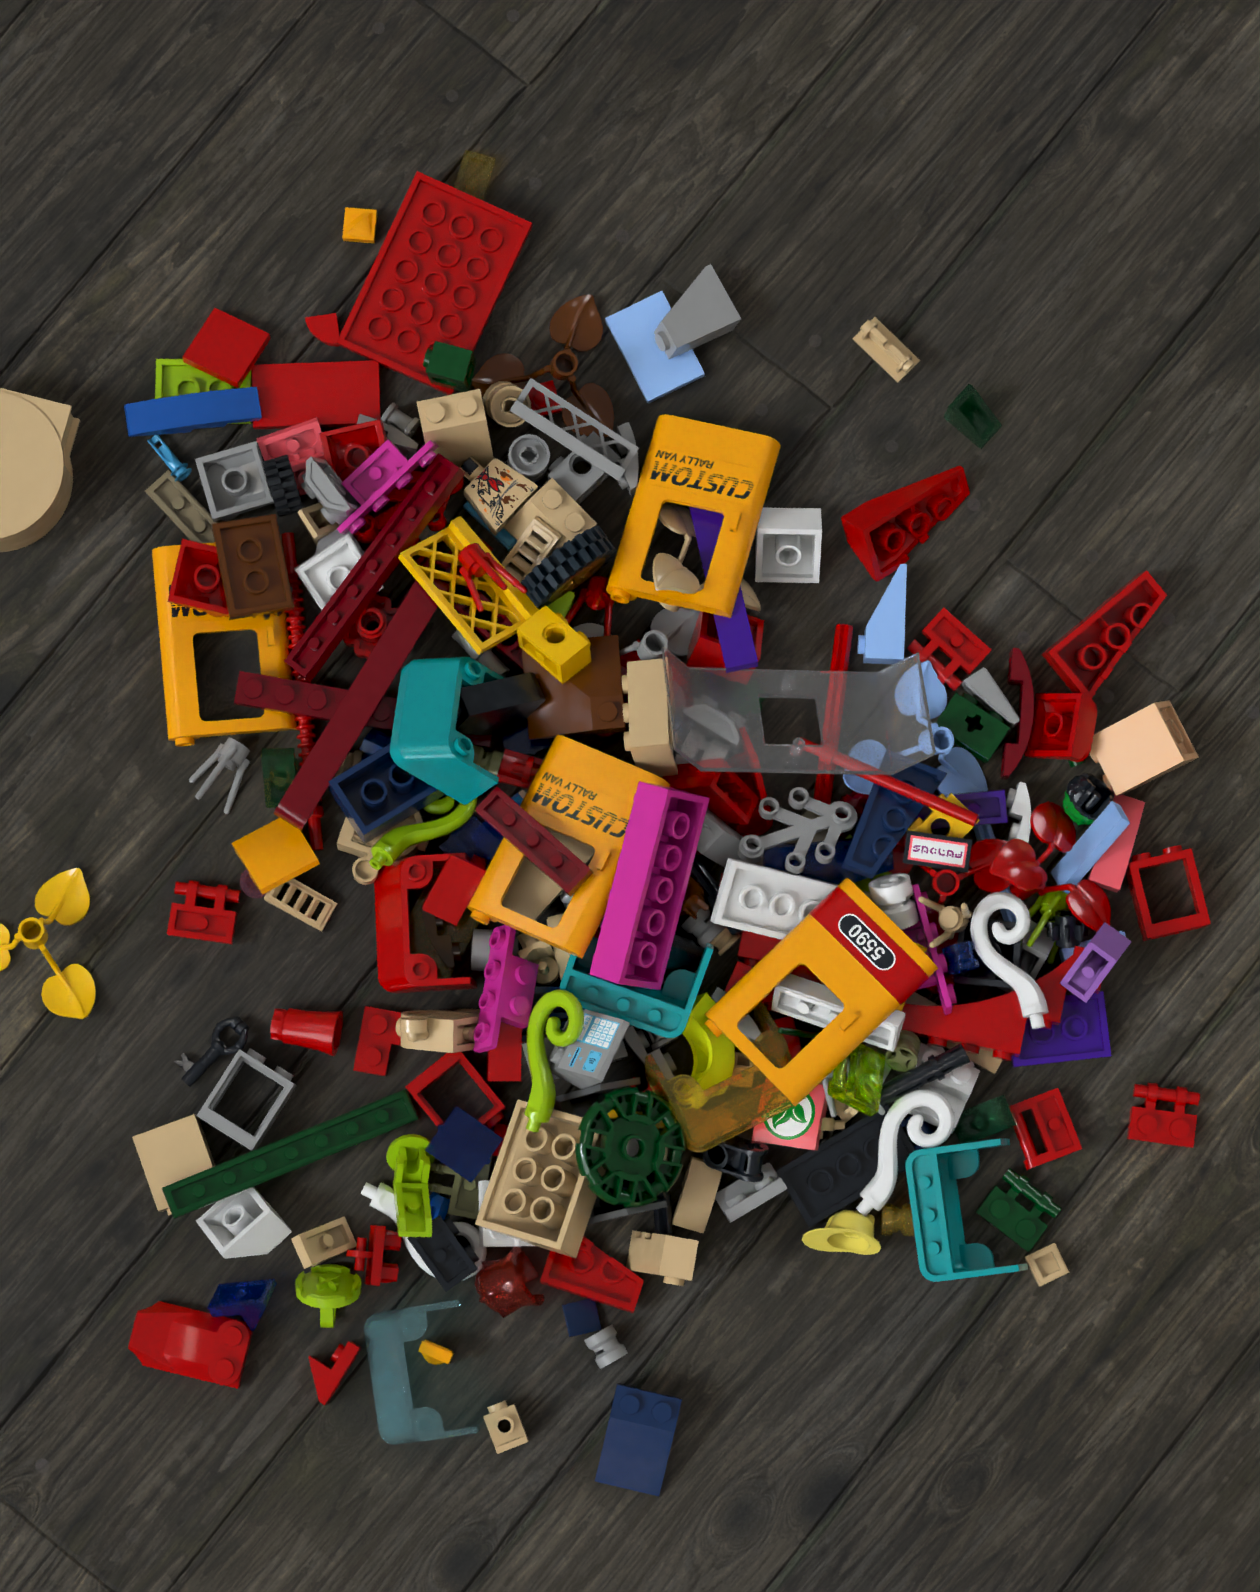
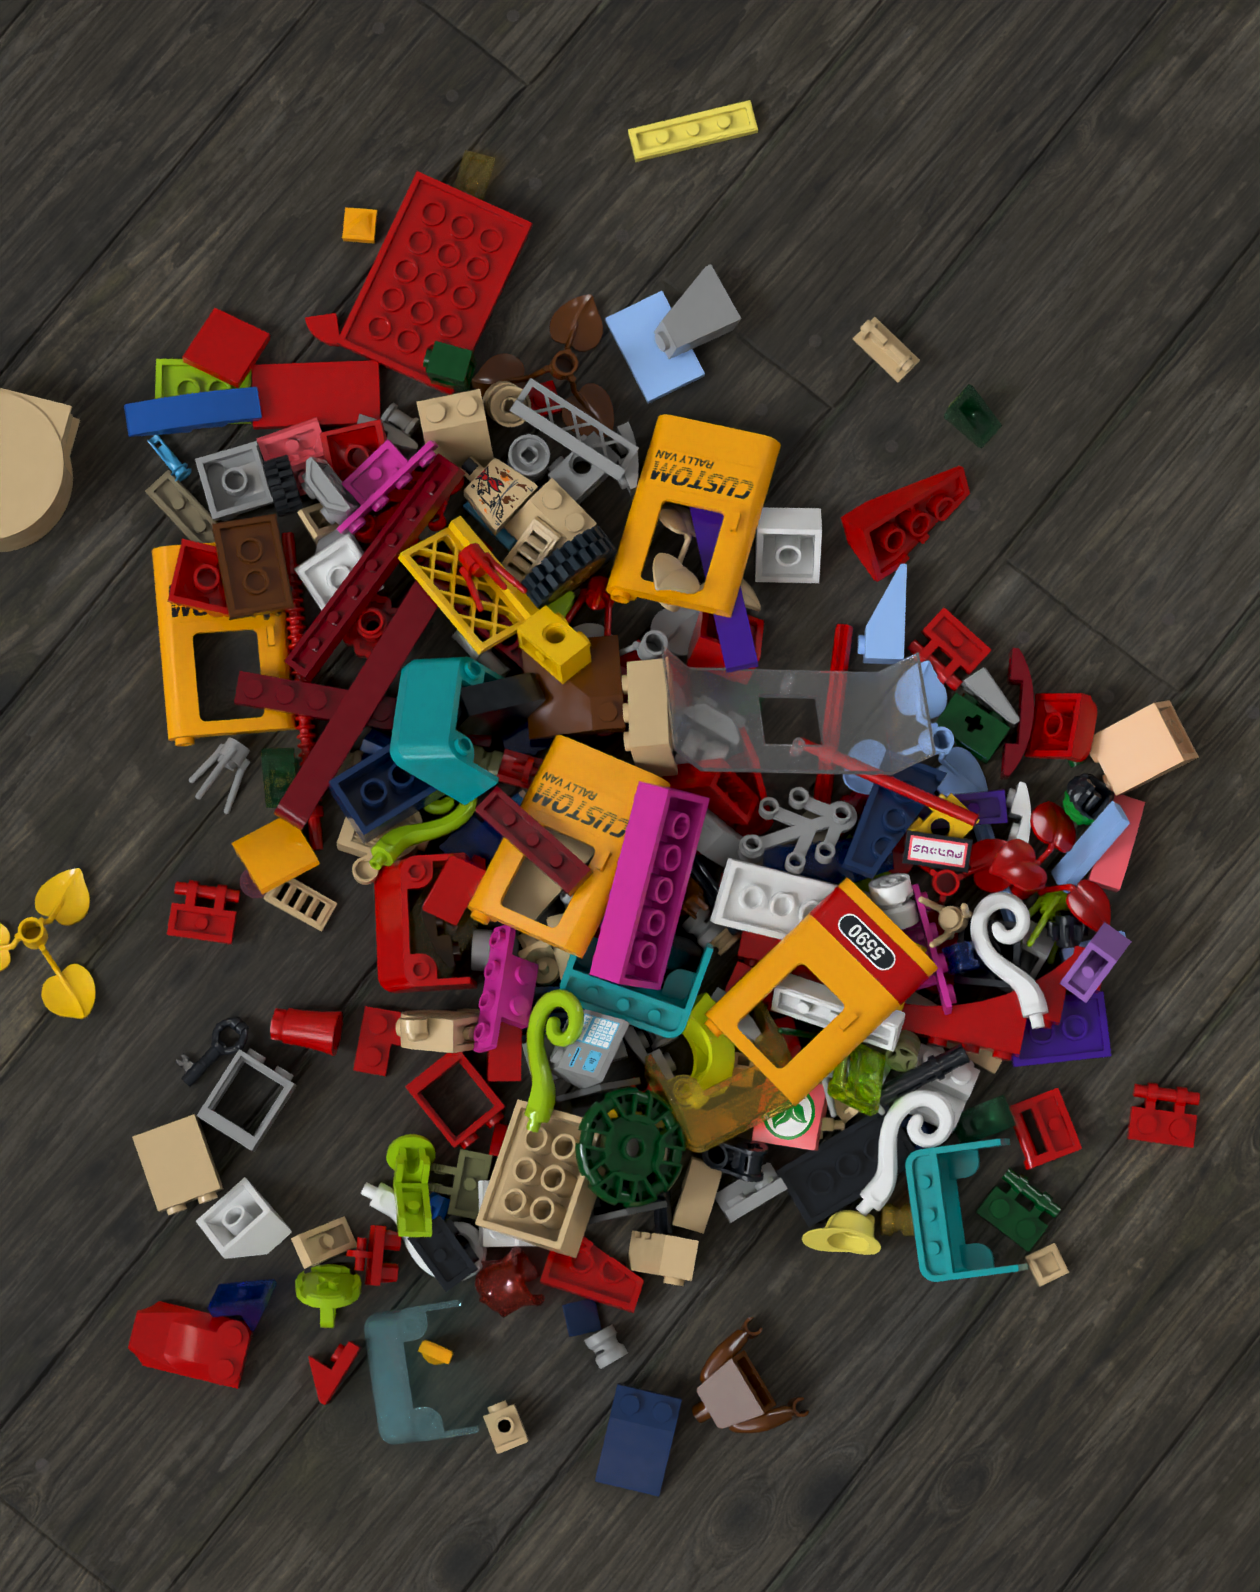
(289, 1153): dark green tile -> none
(463, 1144): clear blue piece -> none
(693, 131): none -> light yellow tile
(735, 1392): none -> reddish brown torso
(1097, 642): red wedge -> none
(1152, 931): red window -> none

